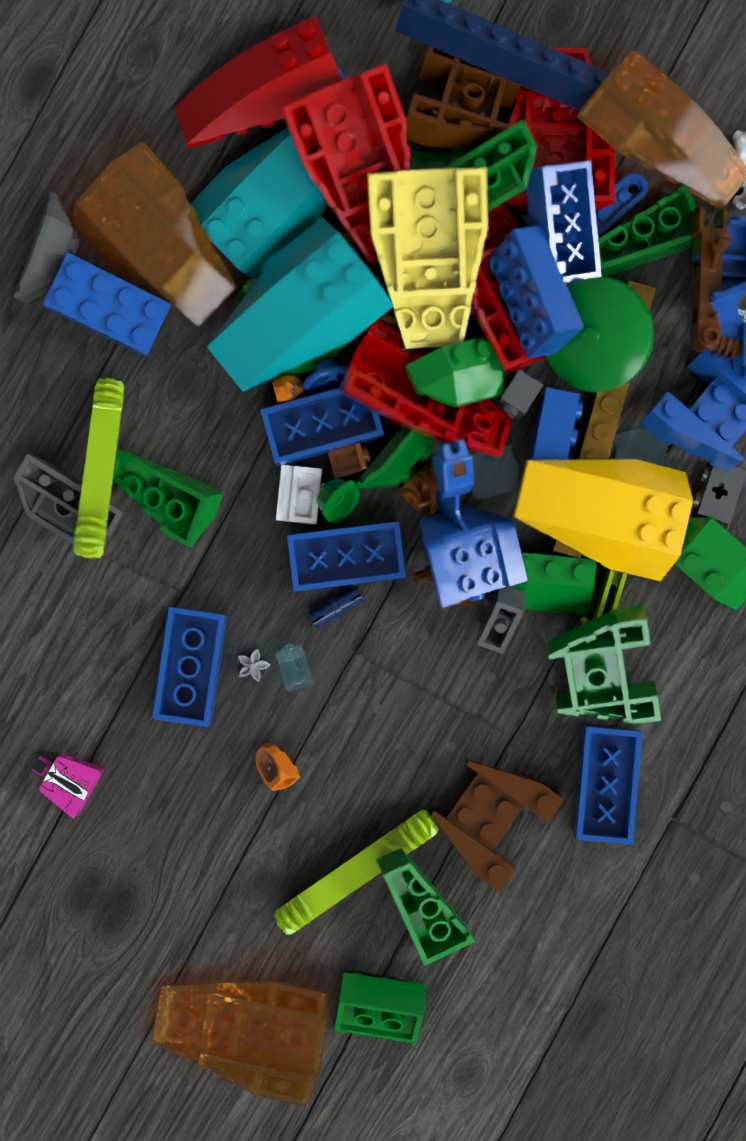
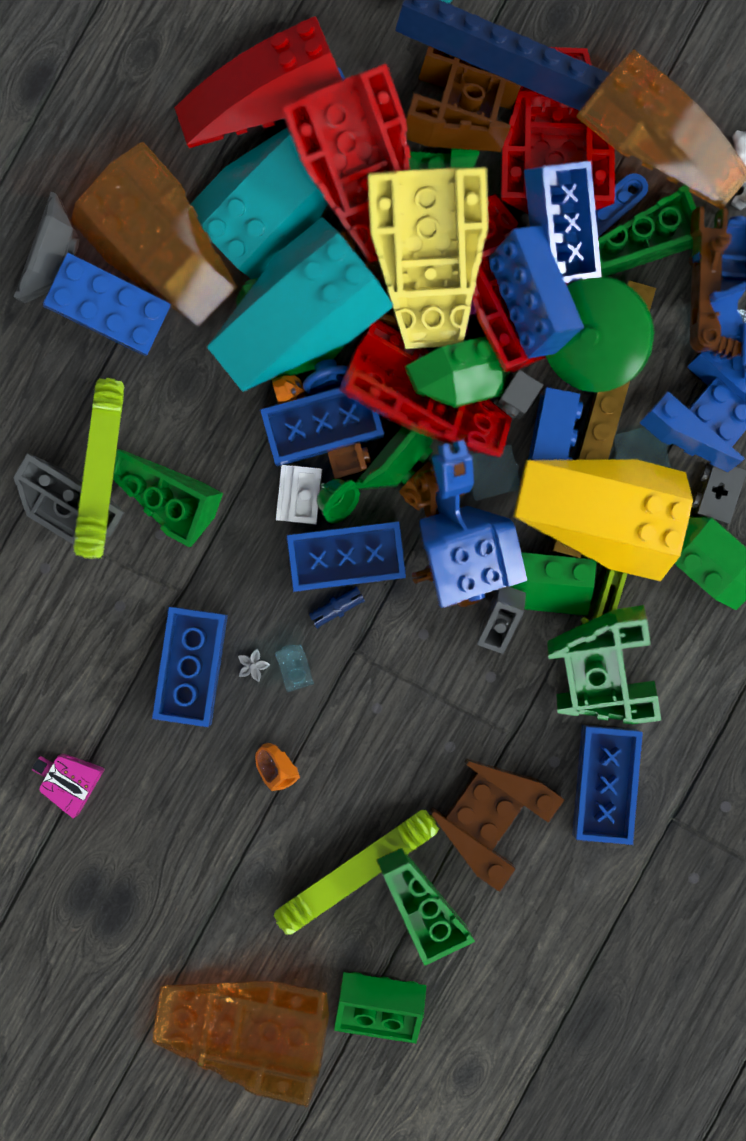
(507, 163): green wedge -> none

